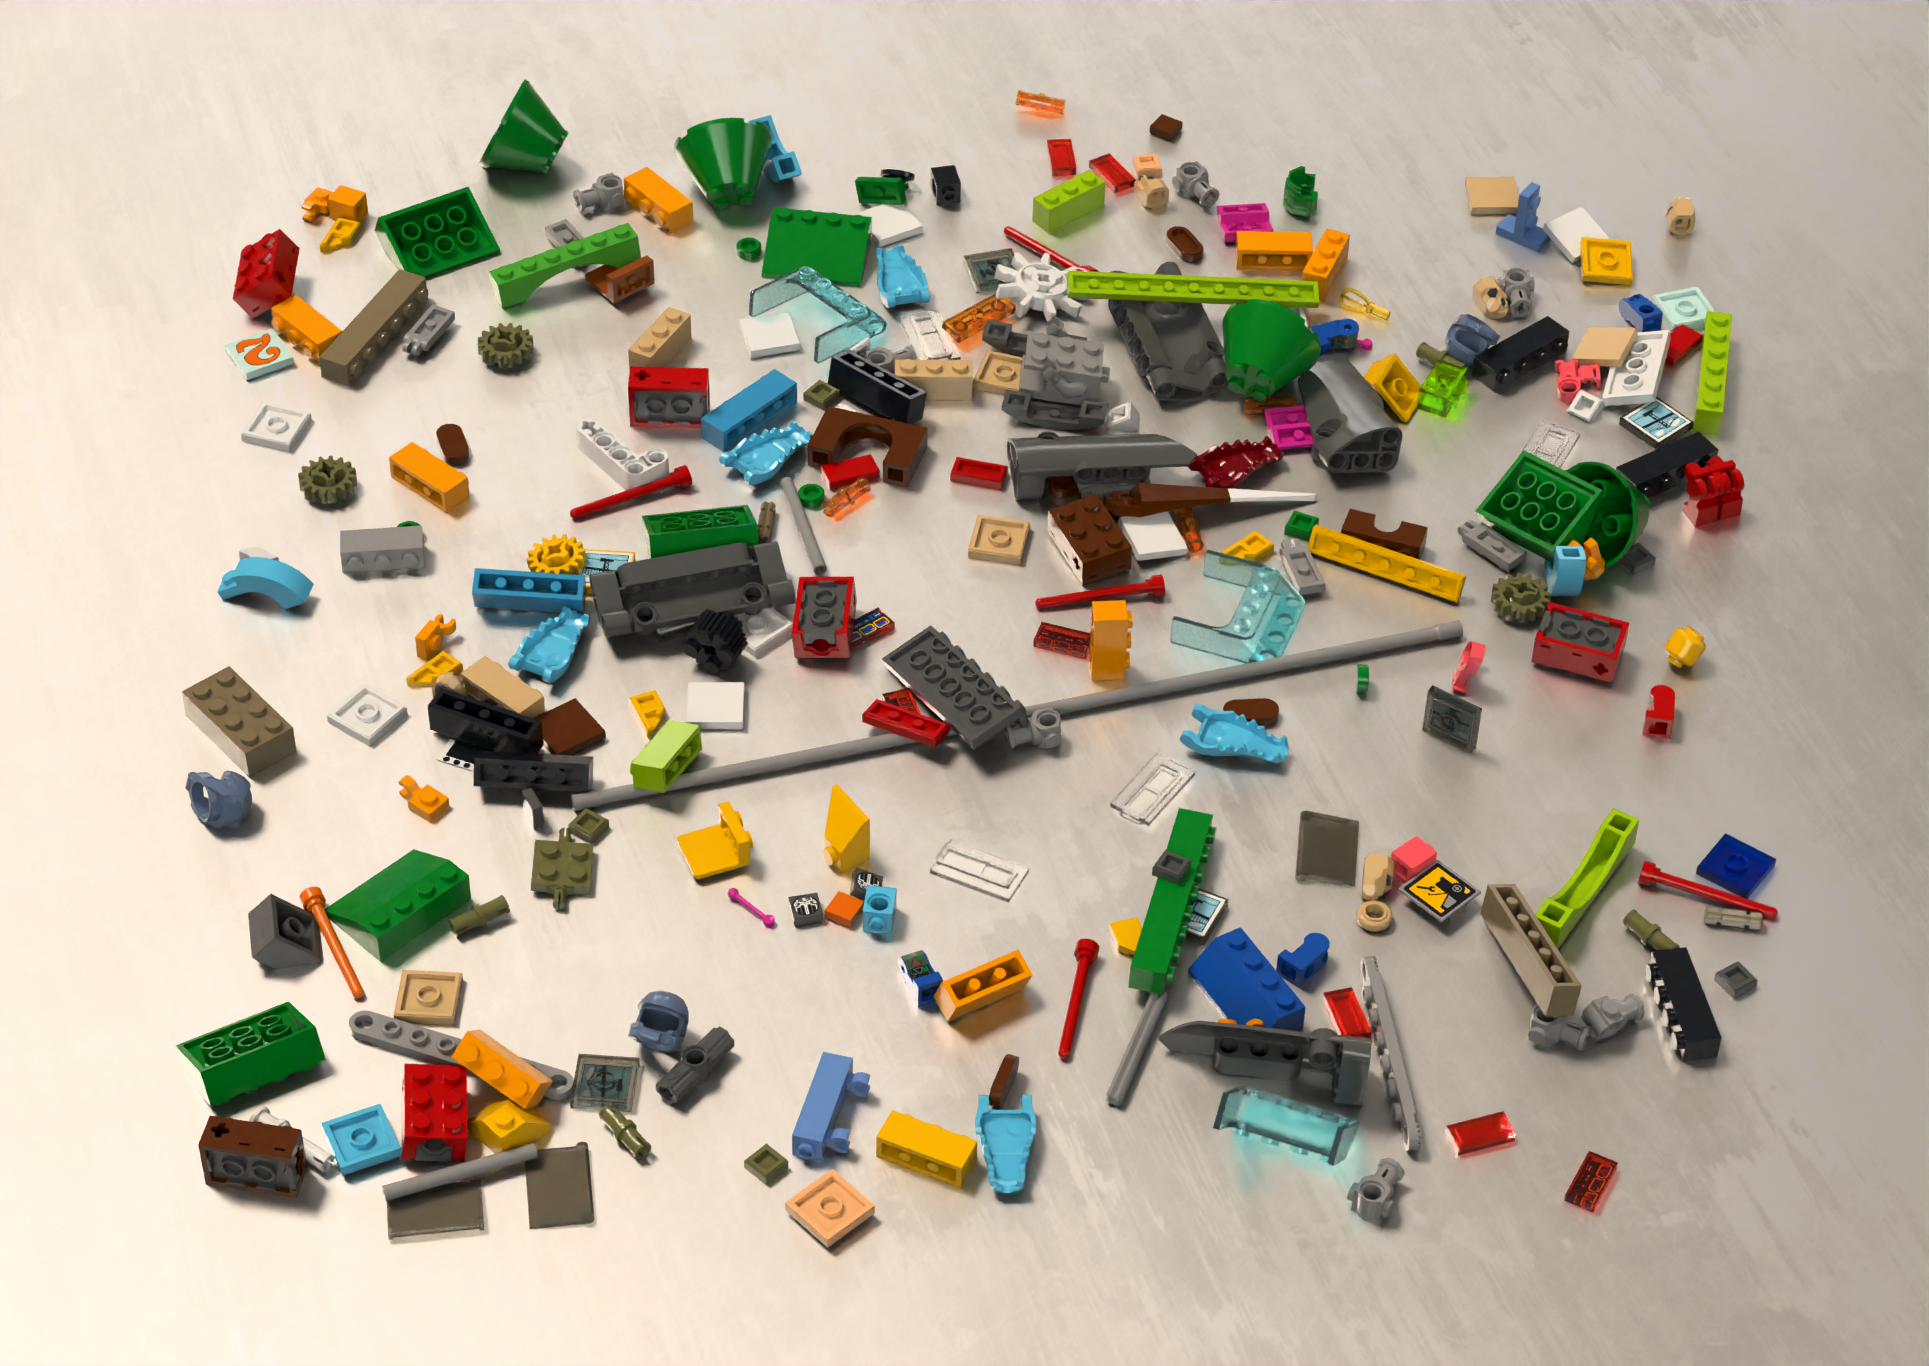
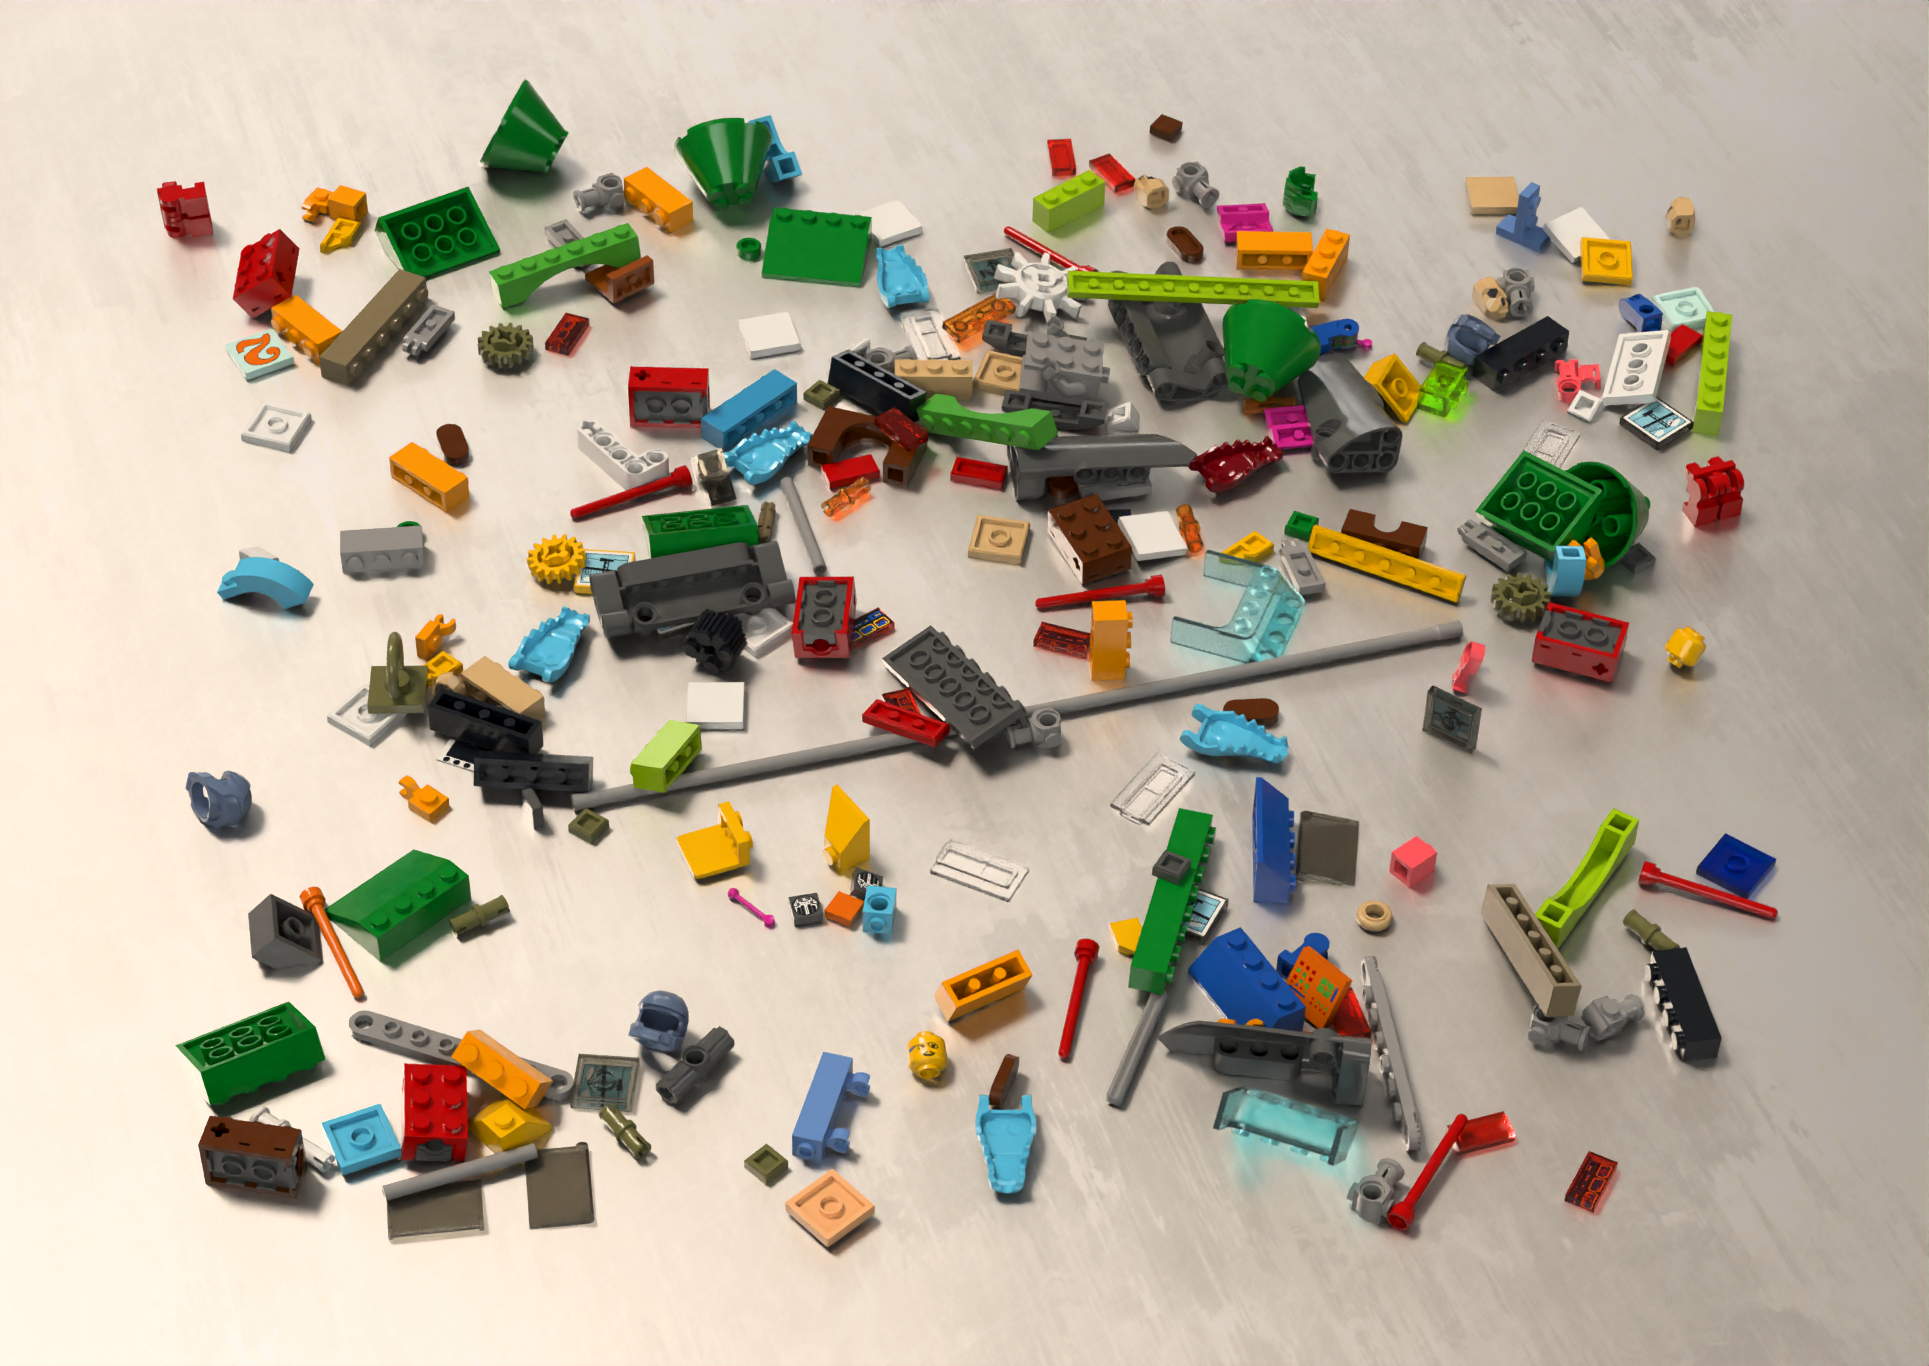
(185, 210): none -> red hips
(239, 721): dark tan brick -> none
(327, 479): olive gear -> none
(397, 686): none -> olive tile
(428, 997): tan tile -> none
(528, 590): dark azure brick -> none
(562, 867): olive plate -> none
(567, 334): none -> clear red tile
(569, 728): reddish brown tile -> none
(648, 711): yellow tile -> none
(661, 340): tan brick -> none
(713, 477): none -> clear smoke slope
(811, 495): green tile -> none
(860, 322): clear light blue windscreen -> none
(886, 189): green piece -> none
(901, 429): none -> clear red tile
(919, 976): blue leg -> none
(926, 1055): none -> yellow head
(926, 1148): yellow brick -> none
(945, 185): black brick -> none
(1021, 429): none -> bright green arch
(1025, 98): clear orange pin -> none
(1147, 165): light nougat tile -> none
(1157, 498): reddish brown plate -> none
(1272, 845): none -> blue slope
(1318, 986): none -> orange tile
(1362, 678): green tile -> none
(1370, 307): clear yellow piece -> none
(1376, 876): tan rock -> none
(1402, 1214): none -> red piece
(1440, 891): piece -> none
(1605, 346): tan tile -> none
(1660, 712): red leg -> none
(1666, 466): black brick -> none
(1733, 918): dark tan axle -> none
(1735, 979): dark grey tile -> none

